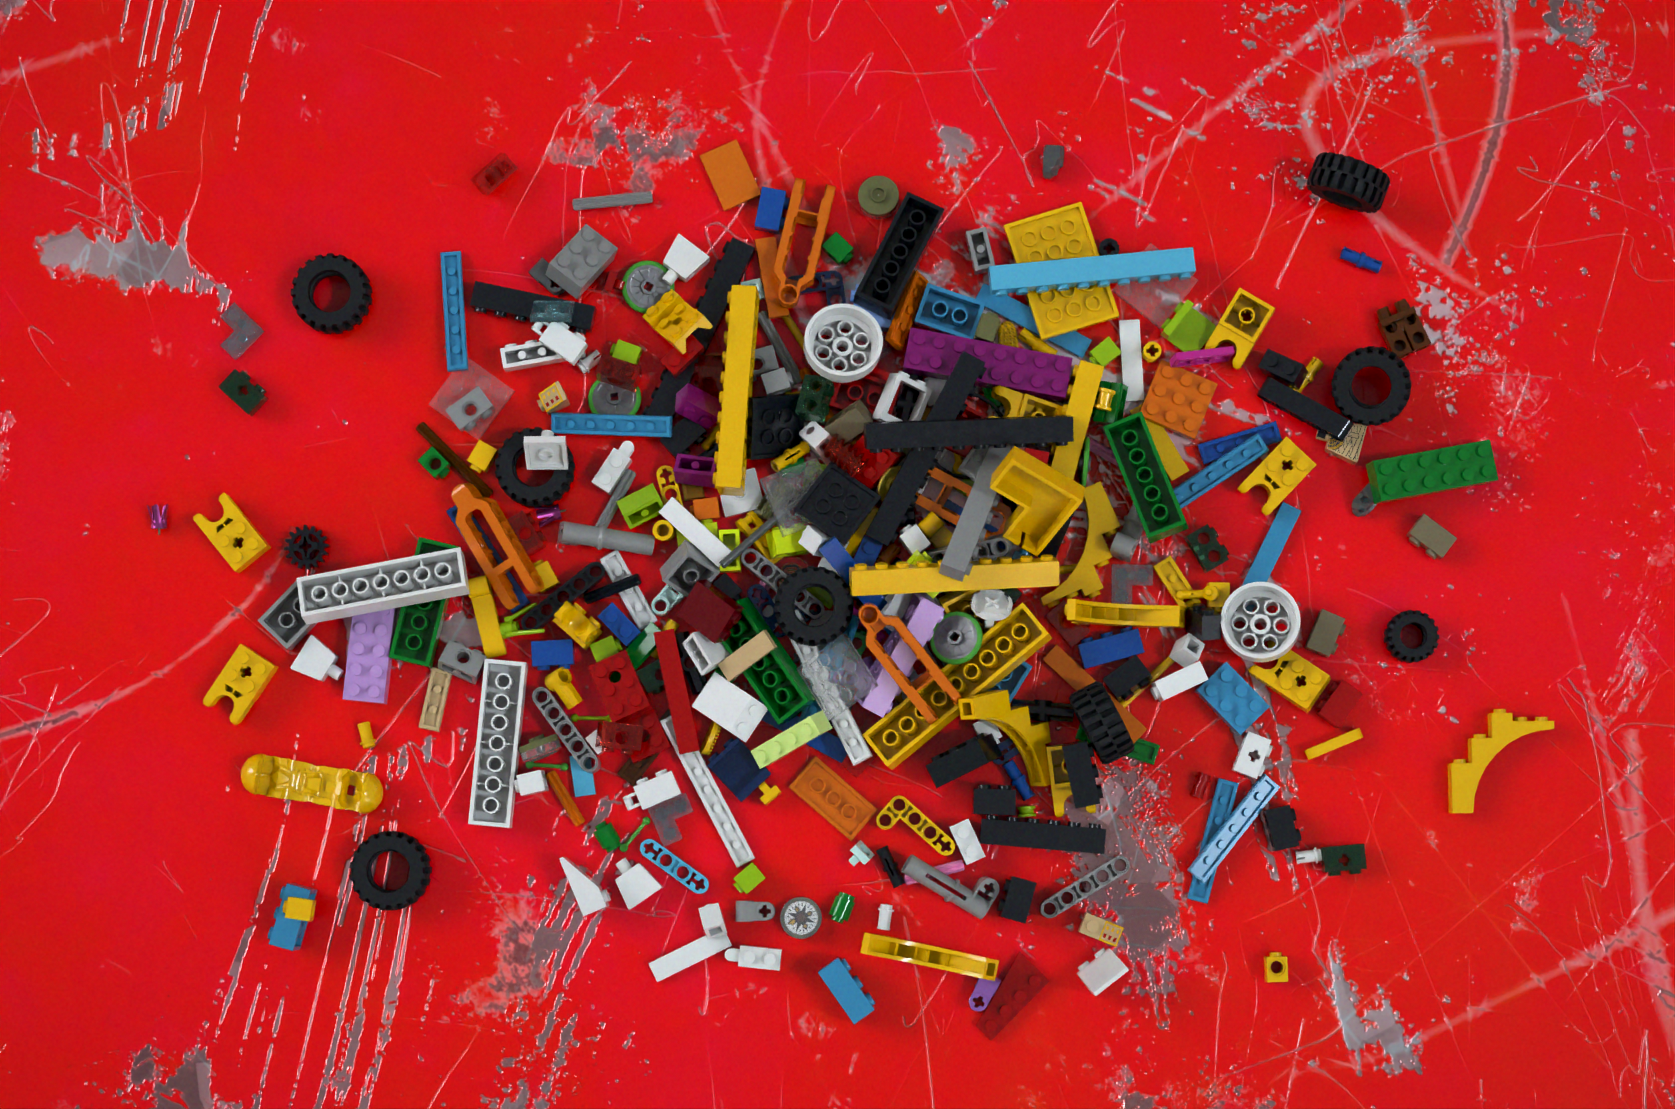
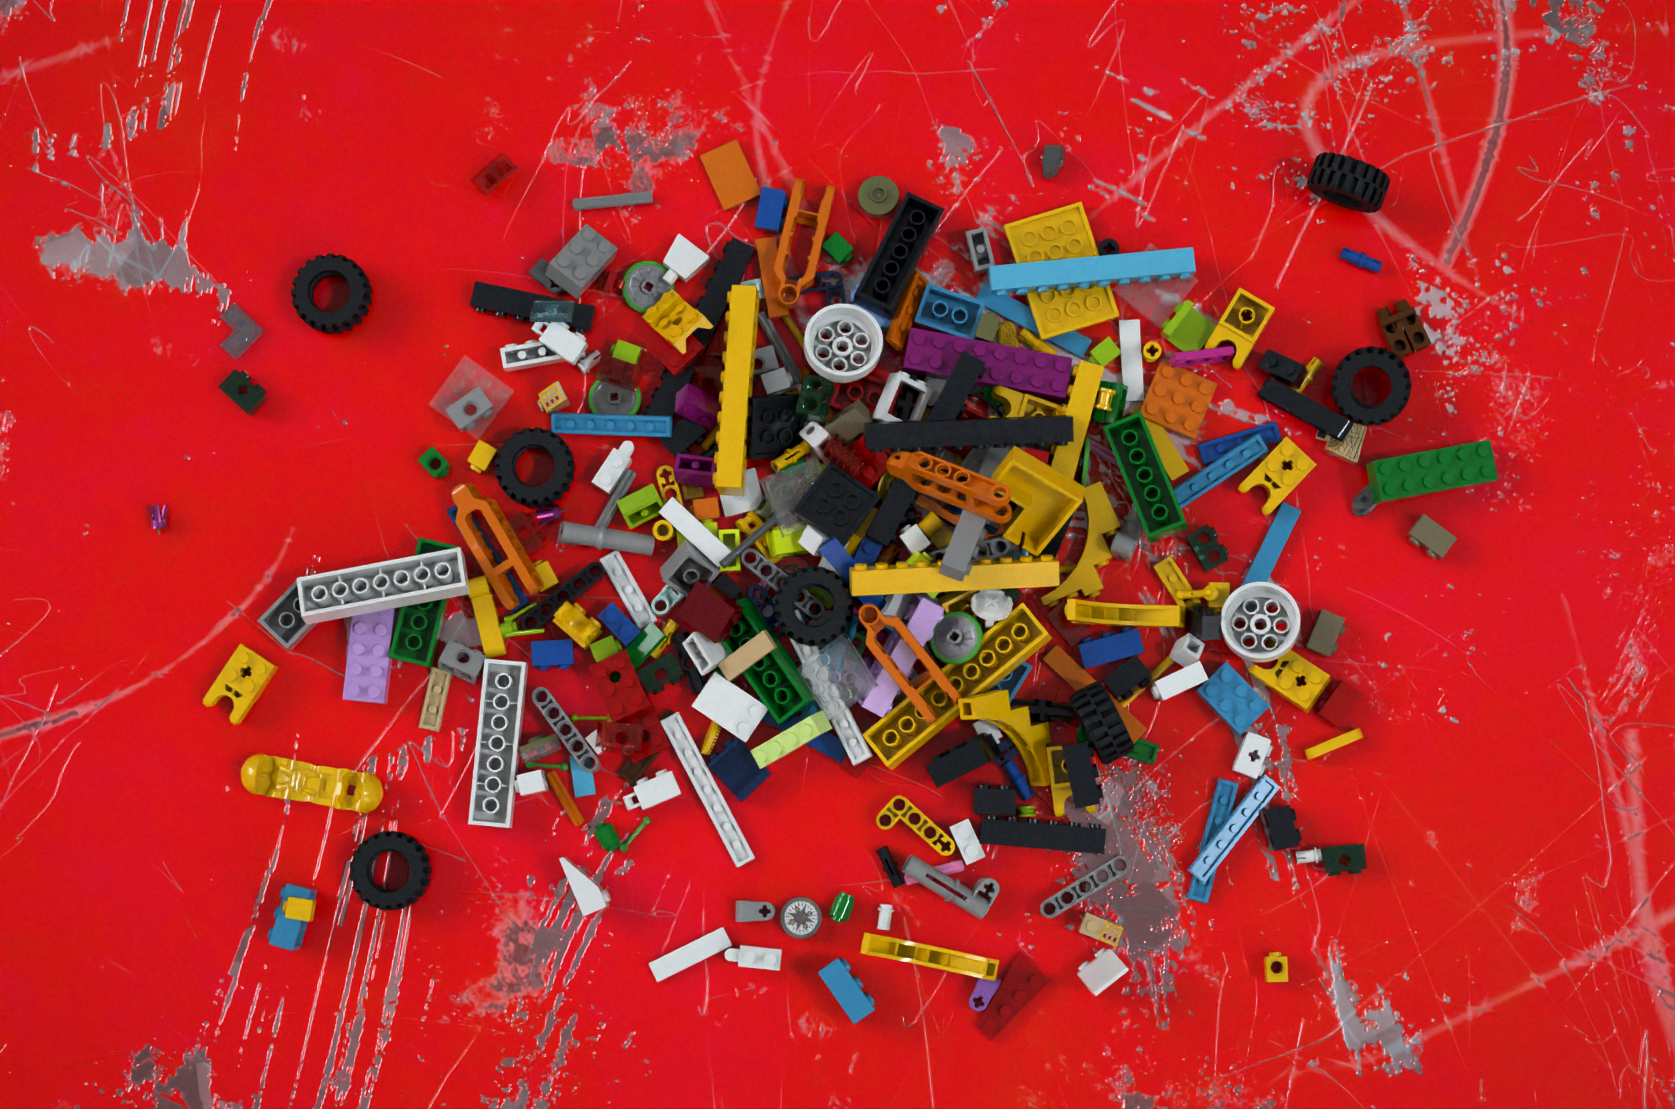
(228, 530): yellow brick -> none
(315, 546): black gear -> none
(317, 661): white torso -> none
(366, 735): yellow pin -> none
(453, 459): reddish brown axle -> none
(454, 311): dark azure tile -> none
(546, 452): white tile -> none
(560, 682): yellow piece -> none
(612, 588): black axle -> none
(635, 883): white torso -> none
(664, 818): clear light blue plate -> none
(673, 867): medium azure beam -> none
(676, 691): red tile -> none
(712, 920): white brick -> none
(748, 878): lime brick -> none
(769, 793): yellow tile -> none
(833, 798): orange tile -> none
(861, 853): light aqua tile -> none
(977, 489): none -> orange piece
(1016, 899): black brick -> none
(1128, 575): clear light blue plate -> none
(1200, 785): red pin -> none
(1428, 631): black tyre -> none
(1502, 730): yellow arch -> none

